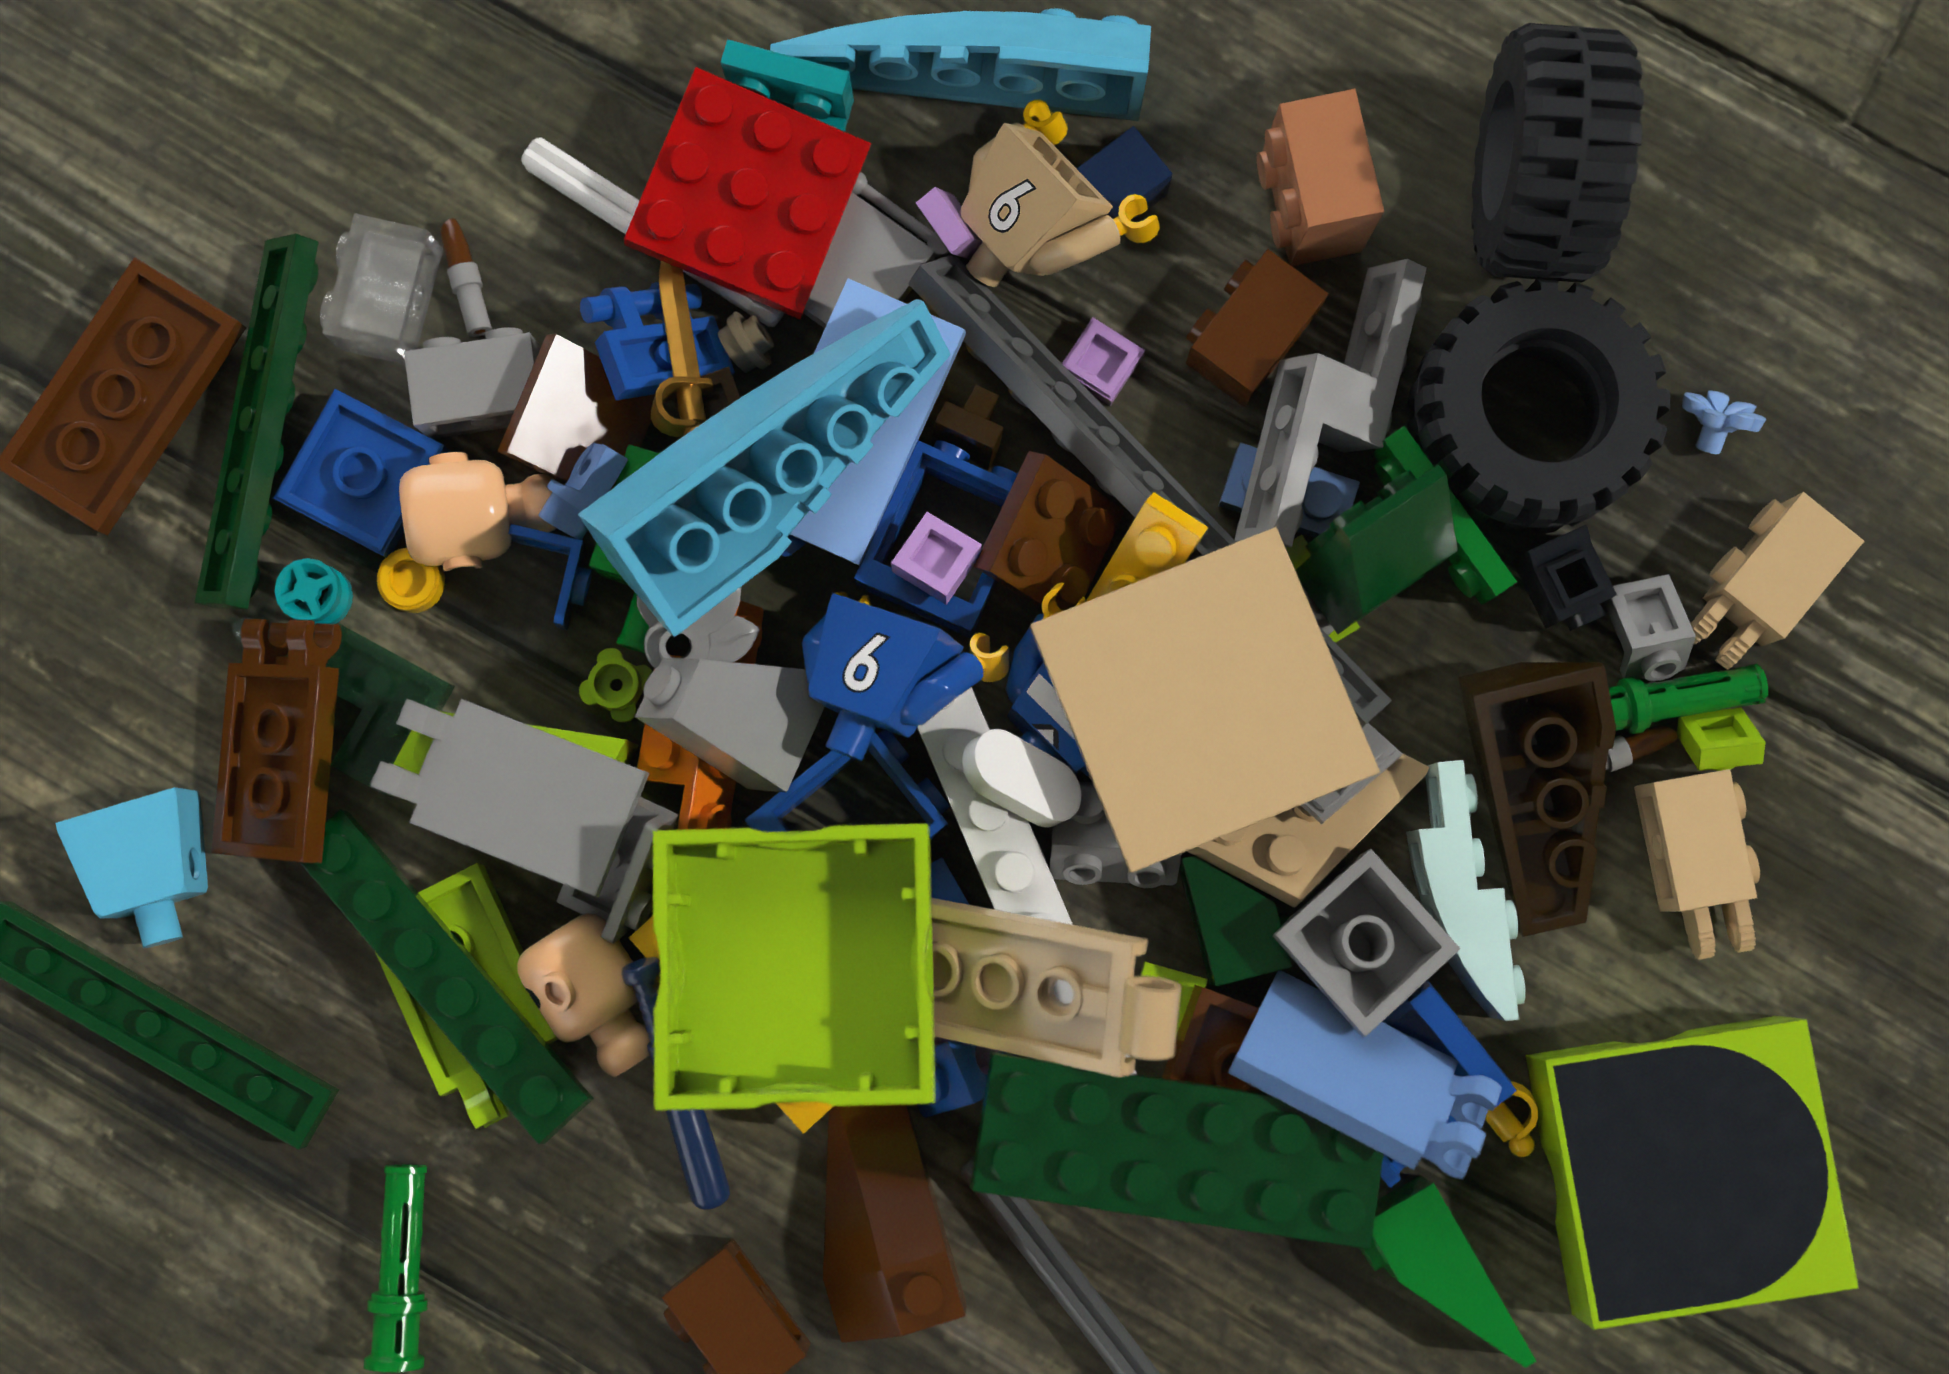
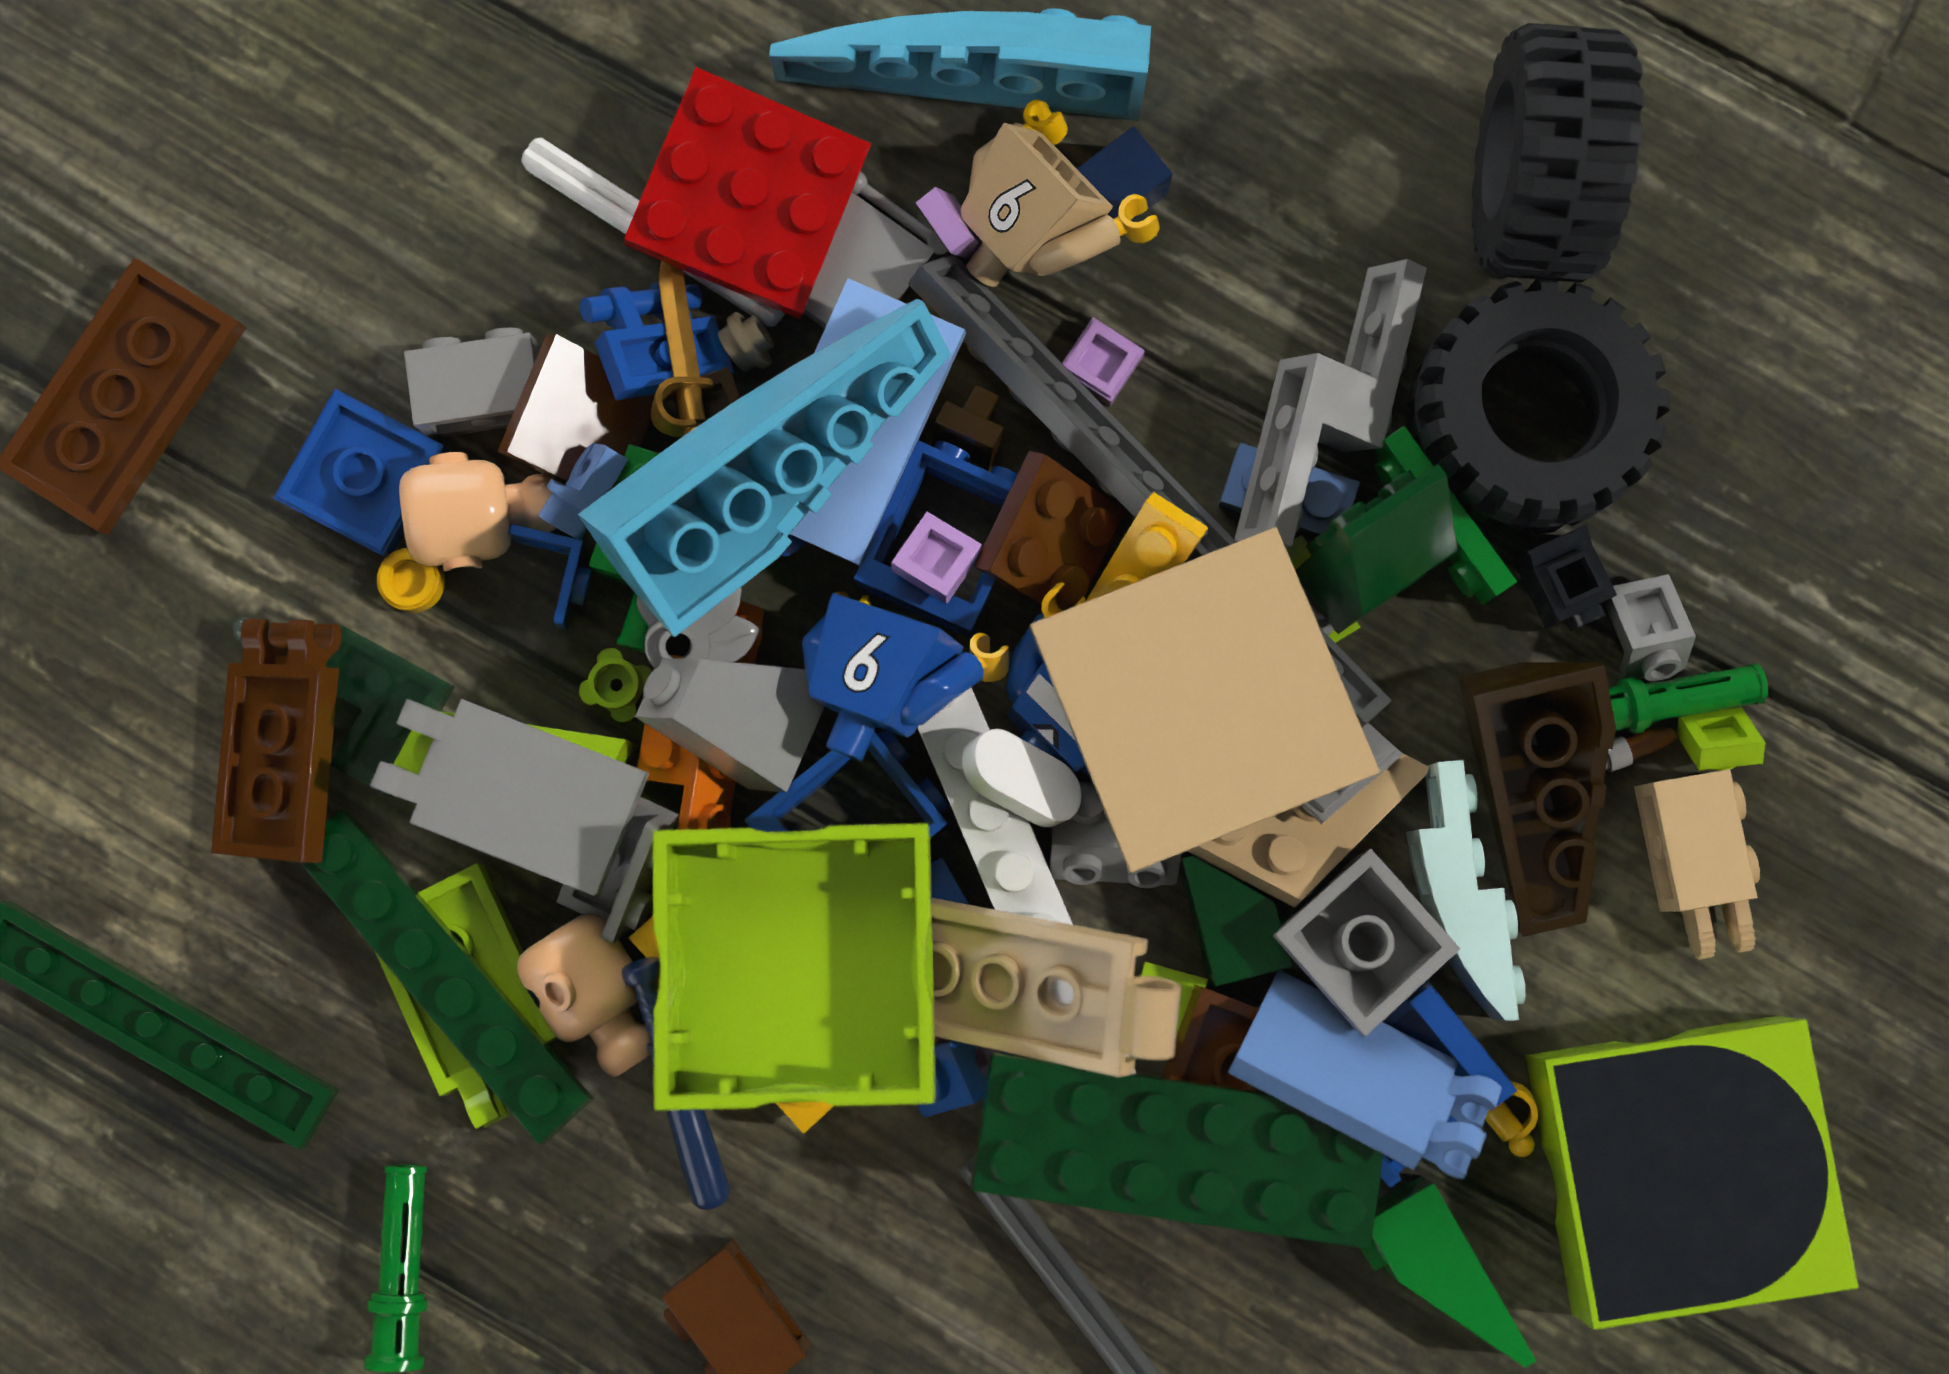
(141, 859): medium azure torso -> none
(256, 423): dark green plate -> none
(301, 586): teal wheel -> none
(381, 288): clear brick -> none
(465, 279): light grey piece -> none
(791, 81): teal bracket -> none
(884, 1233): reddish brown wedge -> none
(1255, 326): reddish brown brick -> none
(1320, 178): nougat brick -> none
(1720, 418): light blue plant -> none
(1775, 575): tan hinge -> none

